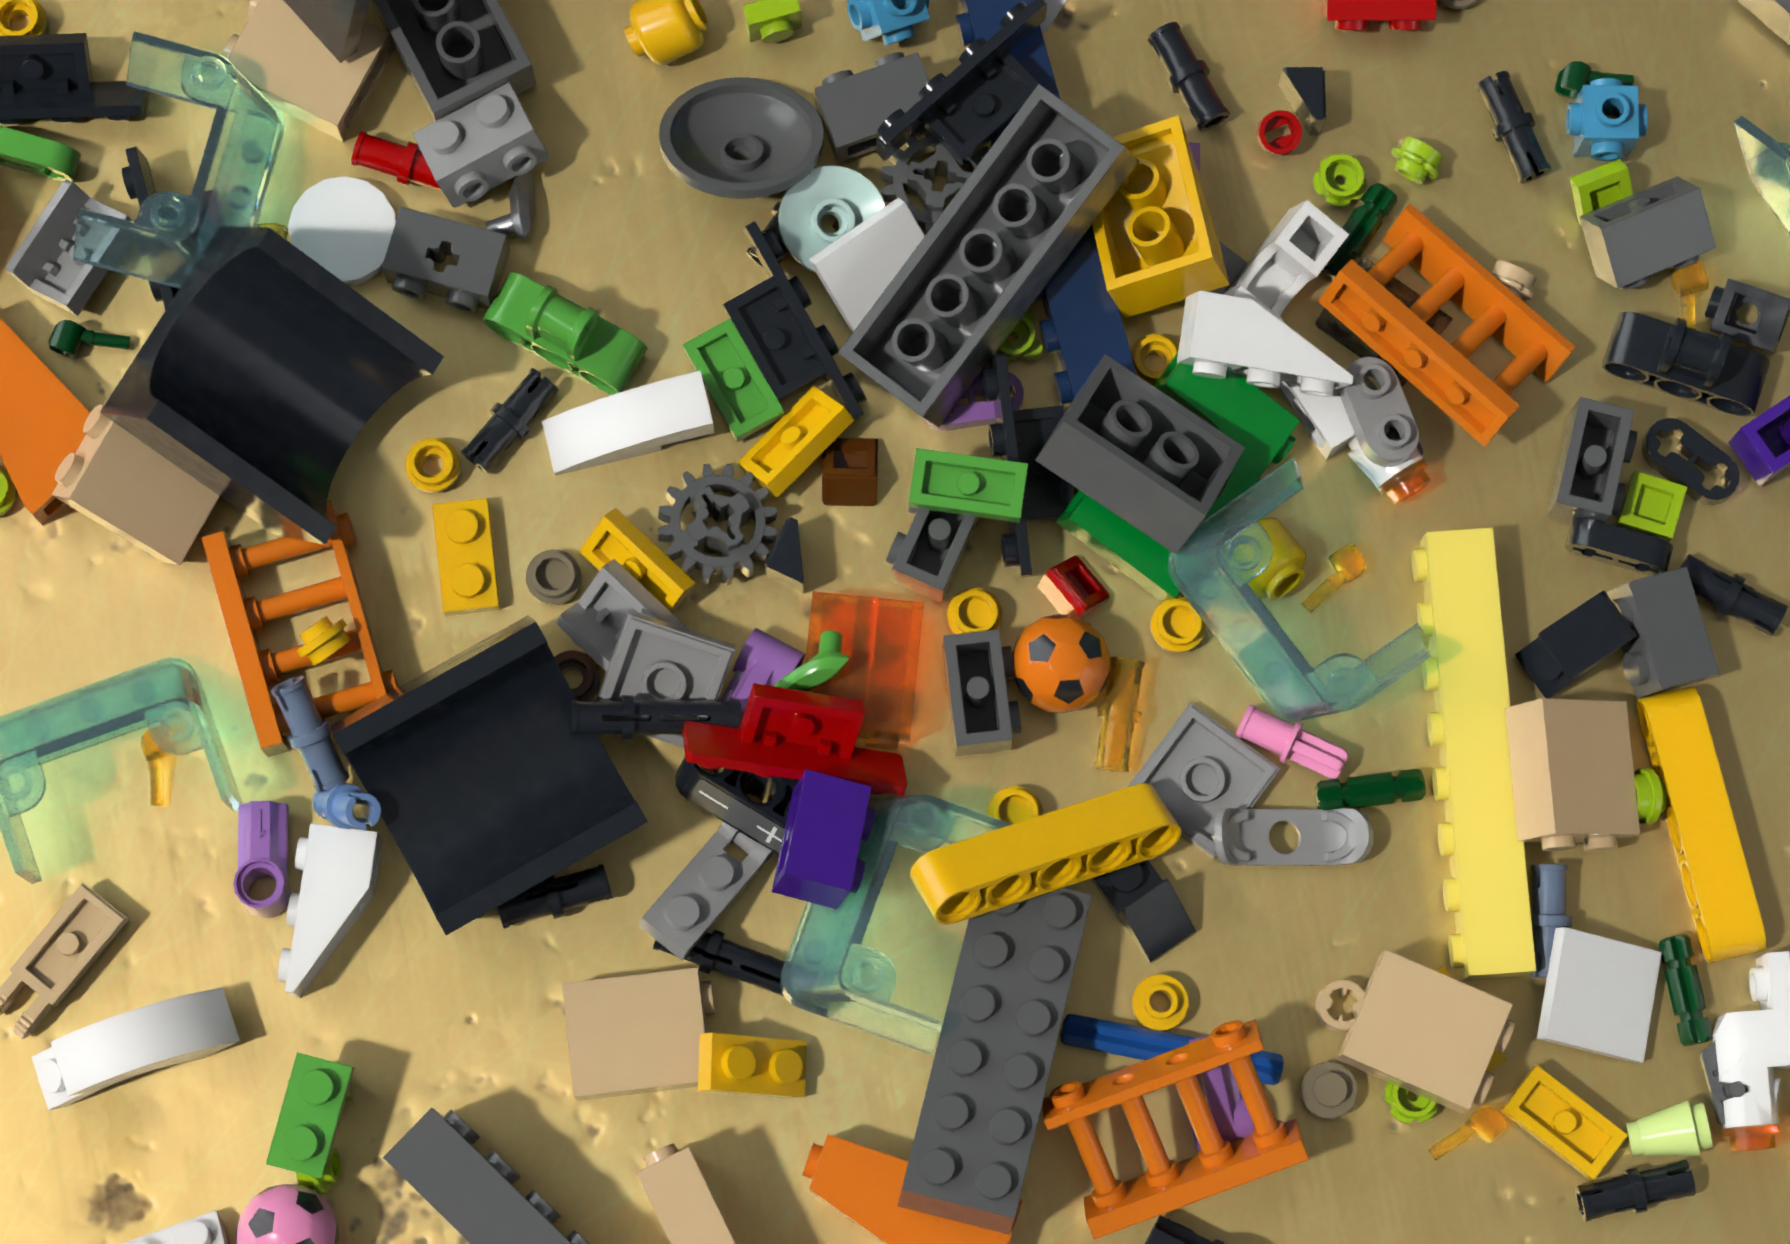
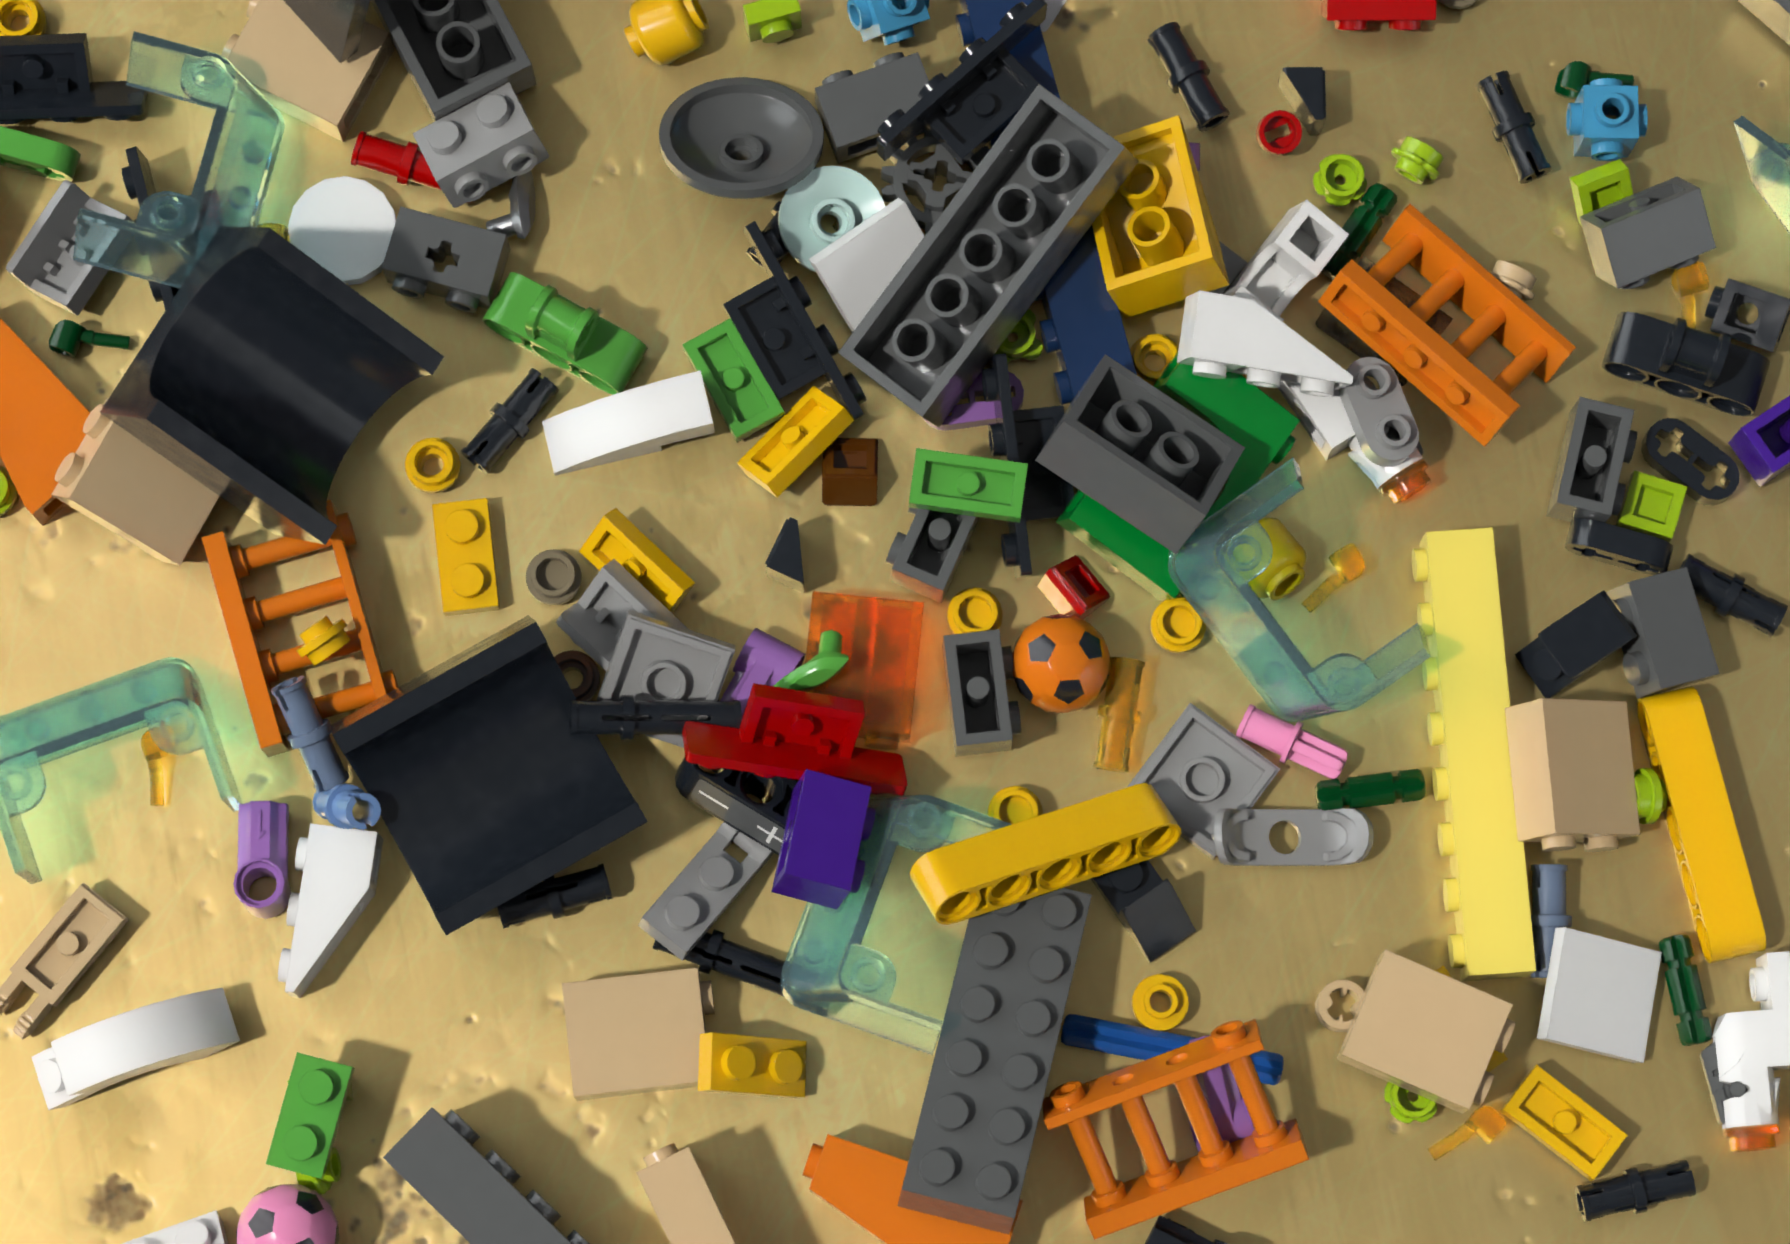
(734, 509): dark grey gear -> none
(1328, 1090): dark tan plate -> none
(1671, 1132): yellowish green cone -> none

